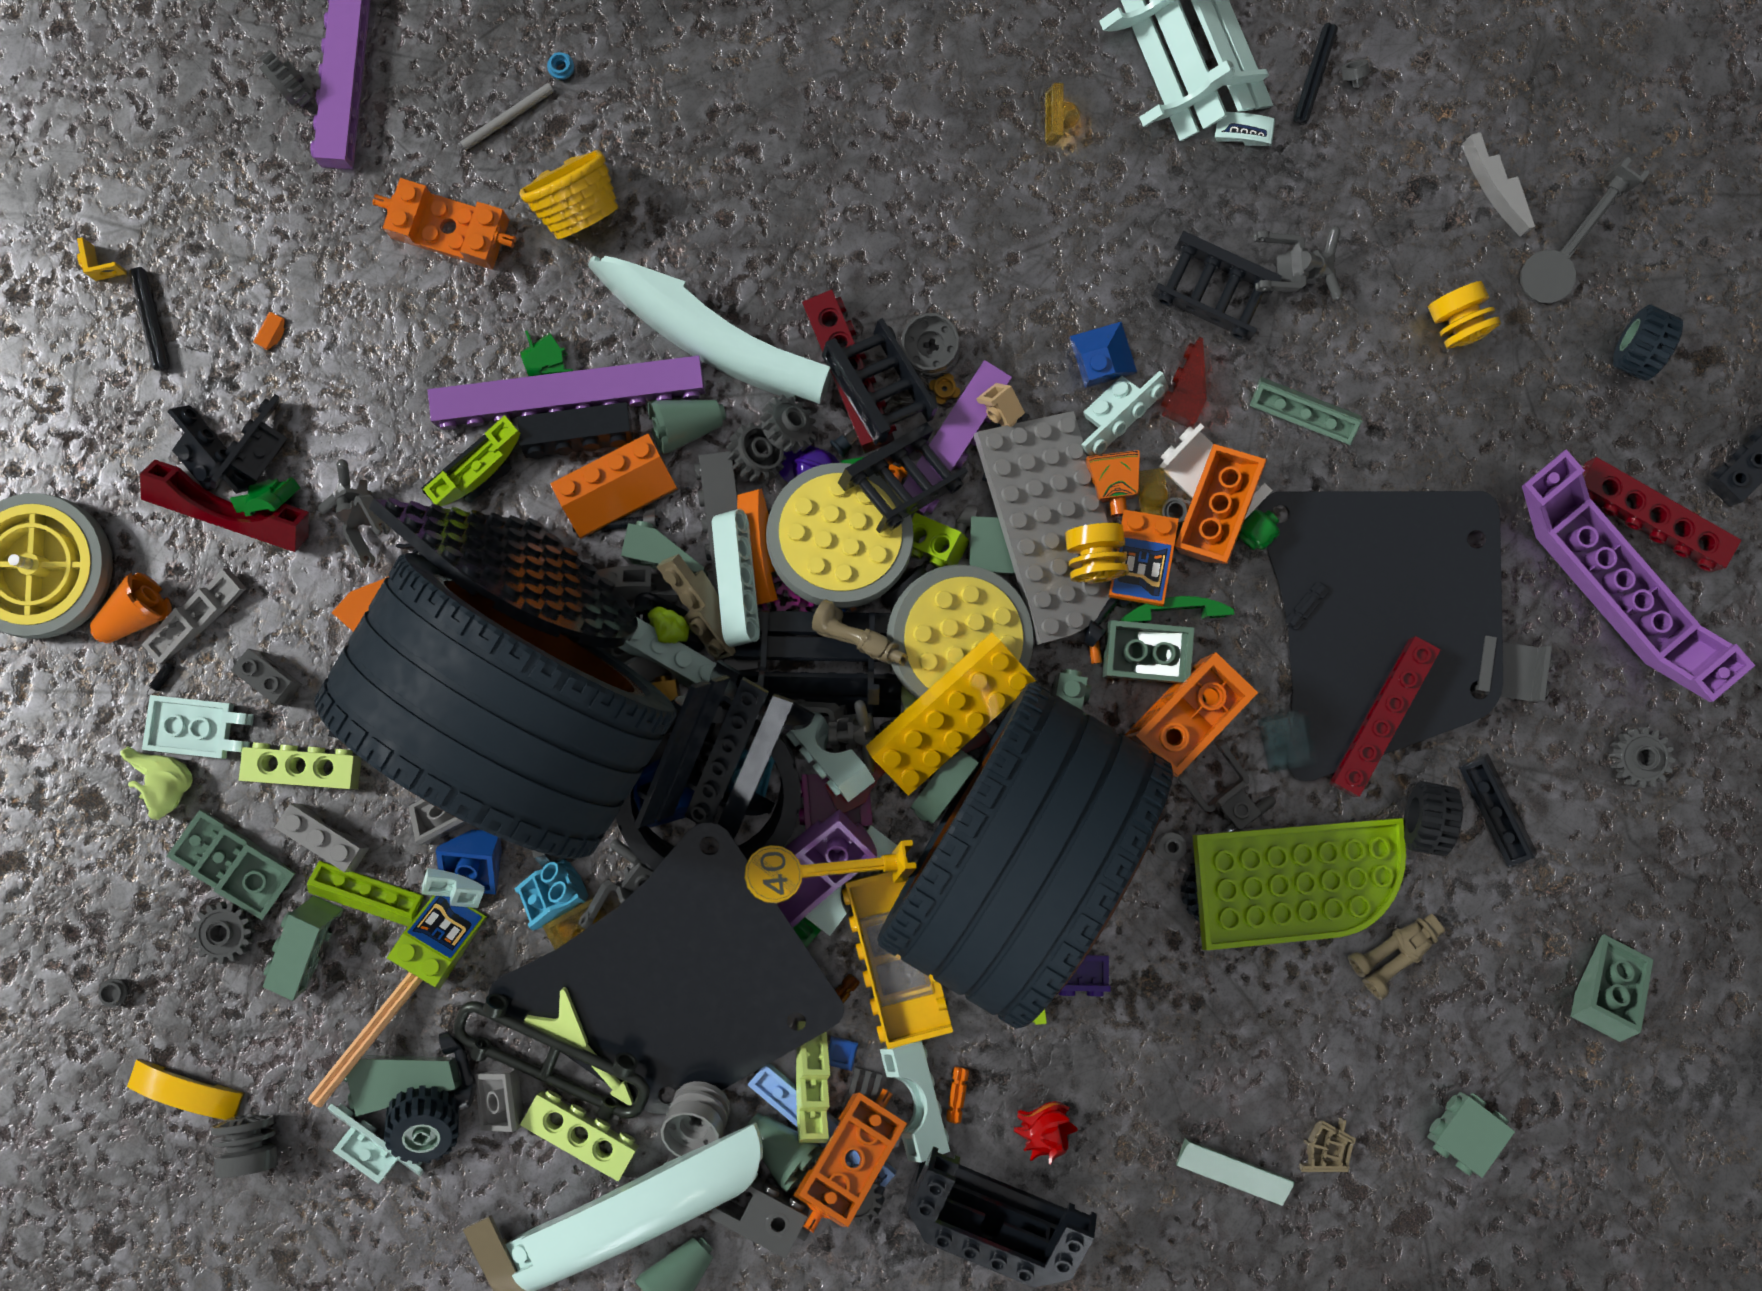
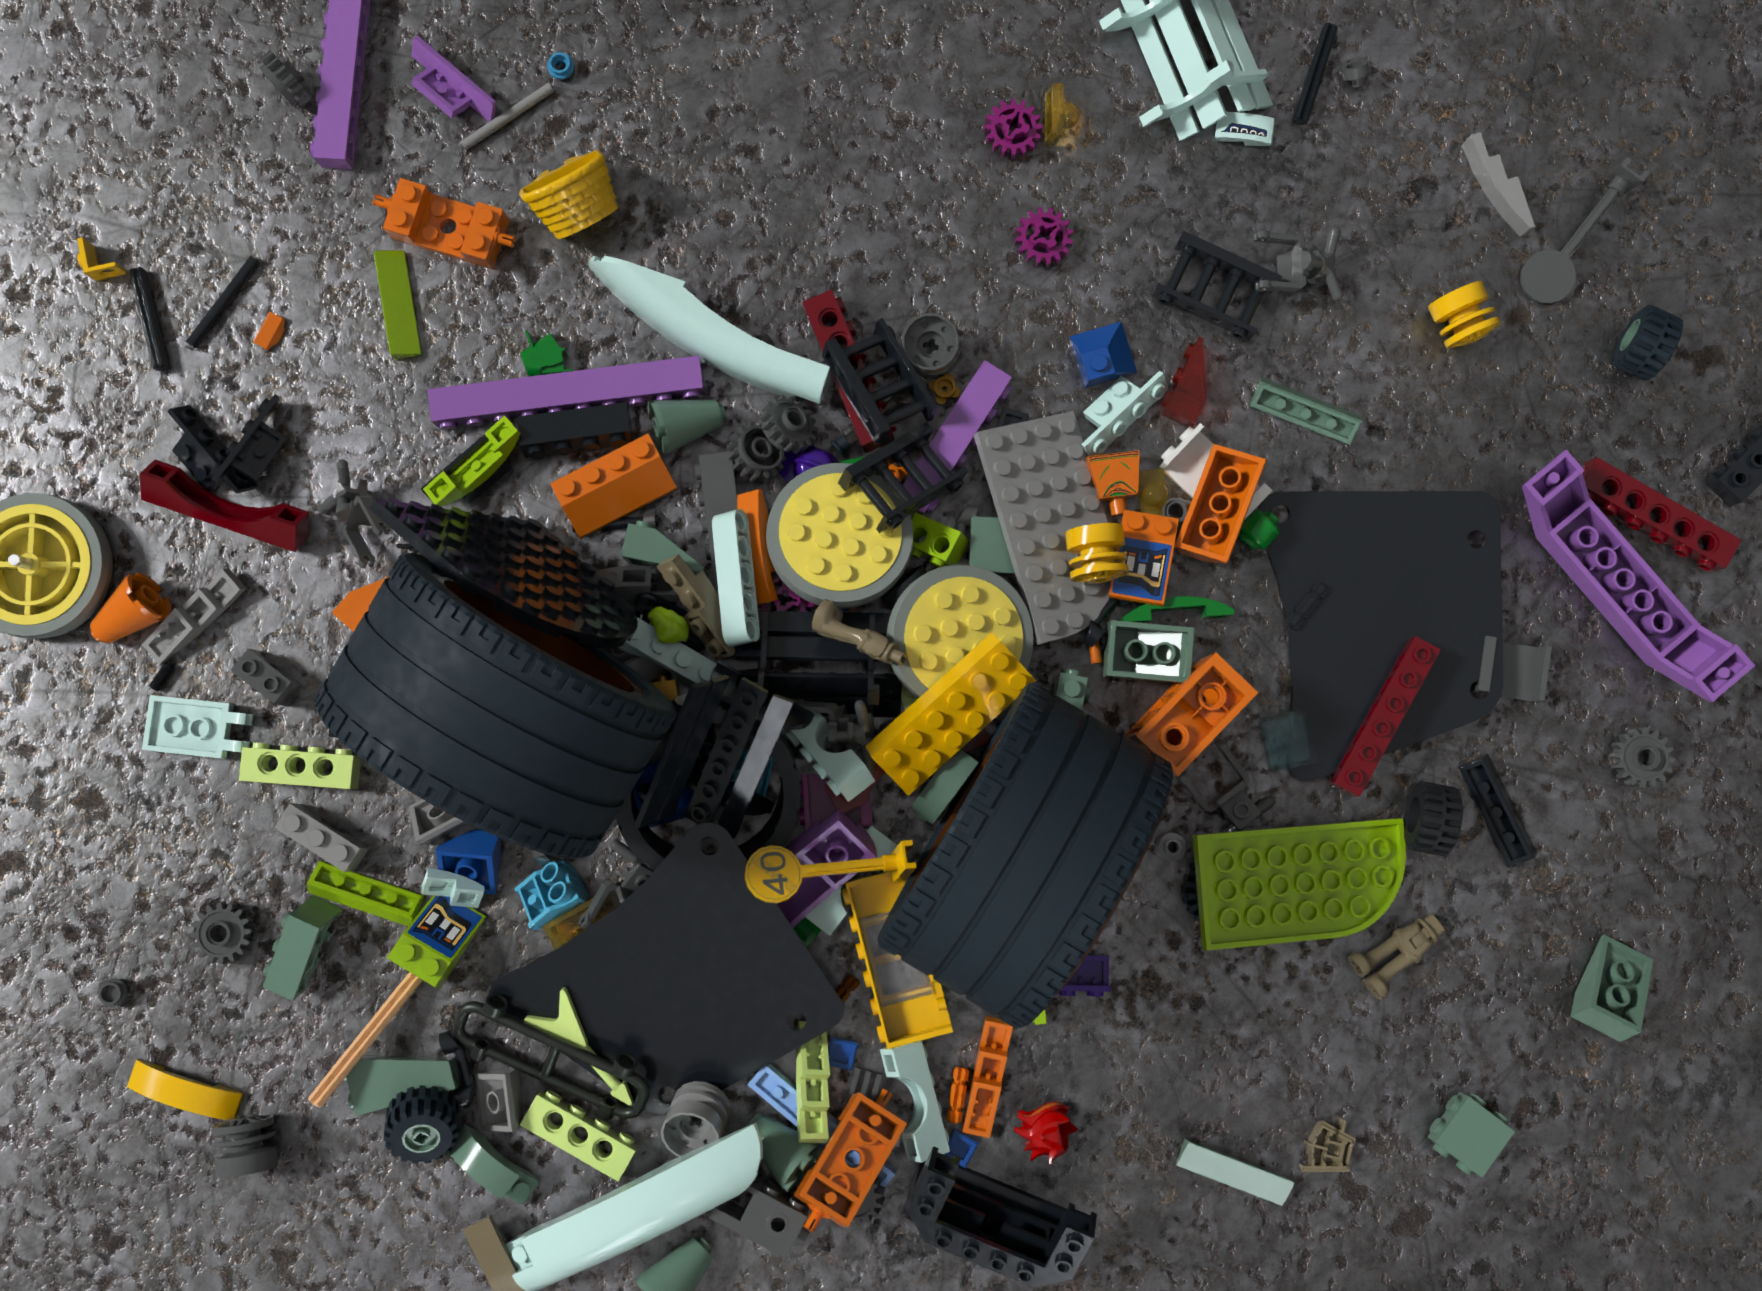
(164, 781): yellowish green piece -> none
(223, 300): none -> black piece
(231, 864): sand green slope -> none
(265, 495): green piece -> none
(366, 1150): light aqua bracket -> none
(397, 303): none -> lime slope
(447, 85): none -> medium lavender bracket
(490, 1168): none -> sand green arch
(961, 1146): none -> blue tile
(987, 1077): none -> orange slope
(1001, 404): tan brick -> none
(1024, 133): none -> magenta gear
(1038, 226): none -> magenta gear

